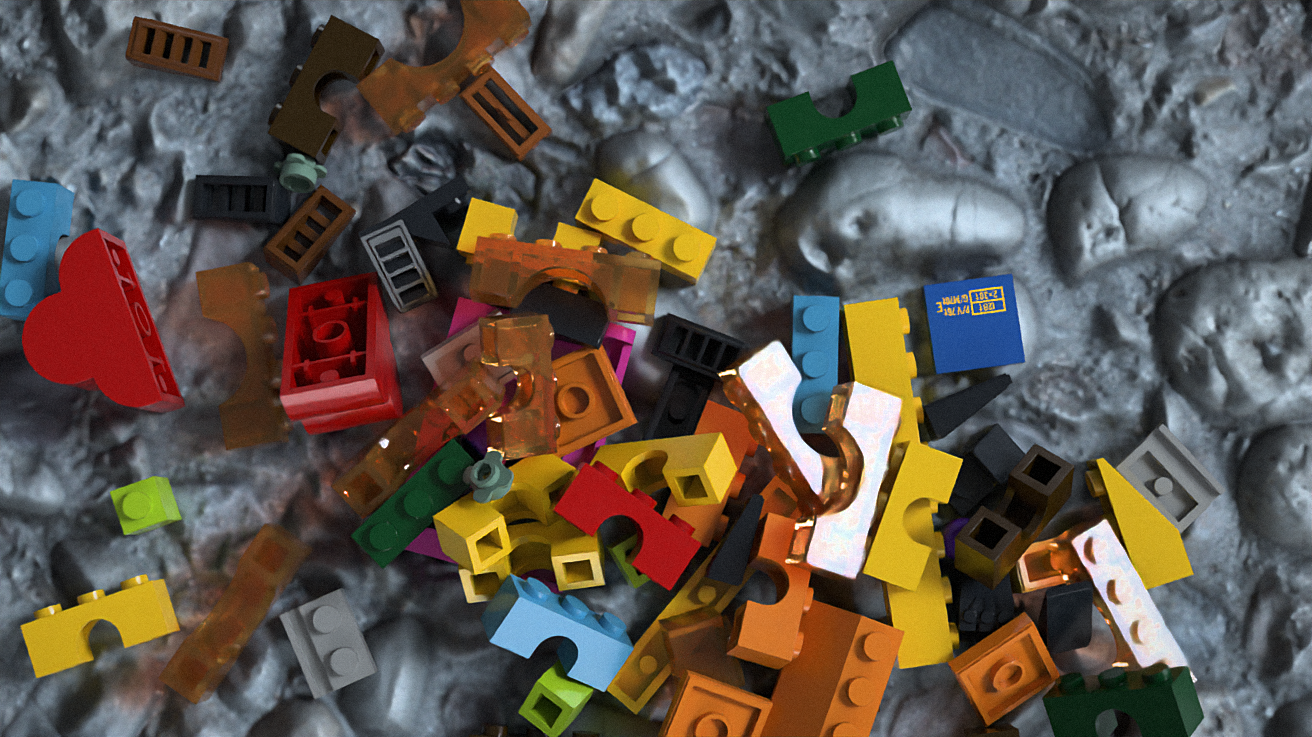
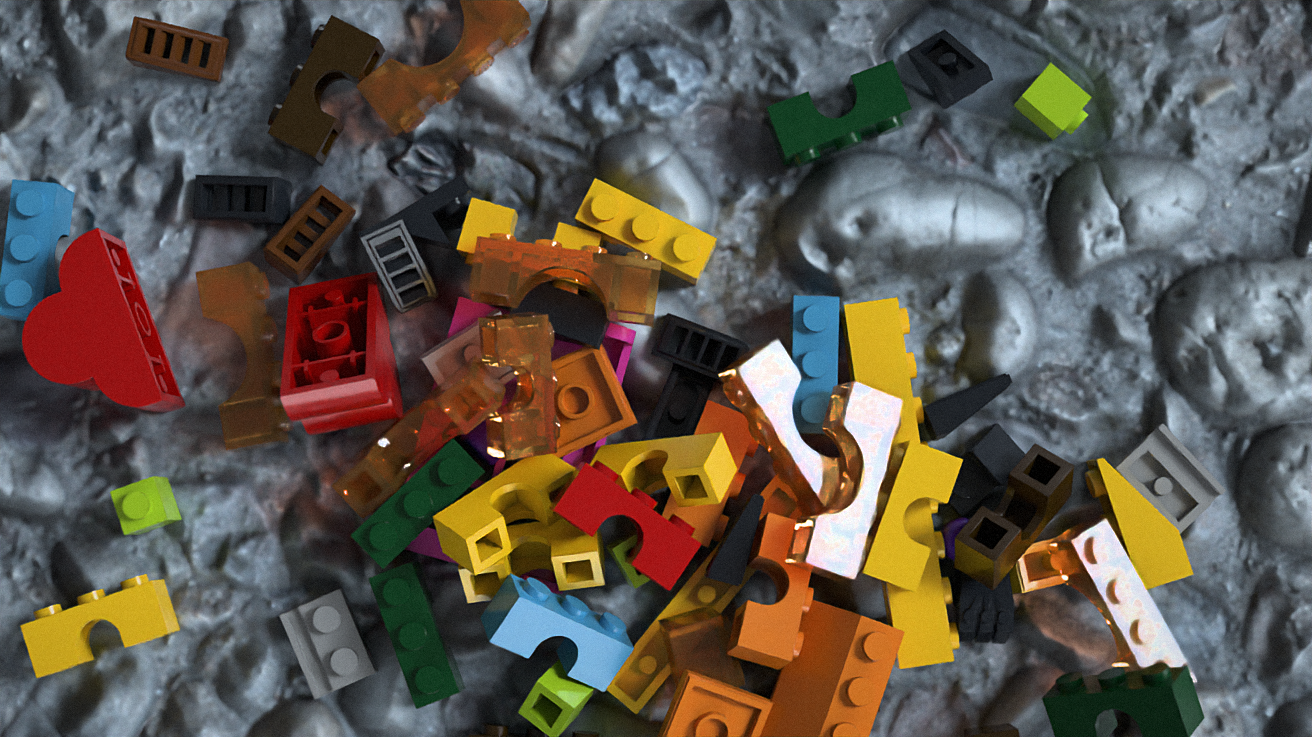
(222, 636): clear orange arch -> none
(299, 172): sand green plate -> none
(415, 636): none -> dark green arch
(495, 485): sand green plate -> none
(531, 141): dark orange tile -> none
(949, 68): none -> black slope
(973, 324): blue tile -> none
(1004, 669): orange plate -> none
(1054, 103): none -> lime brick
(1066, 617): black slope -> none

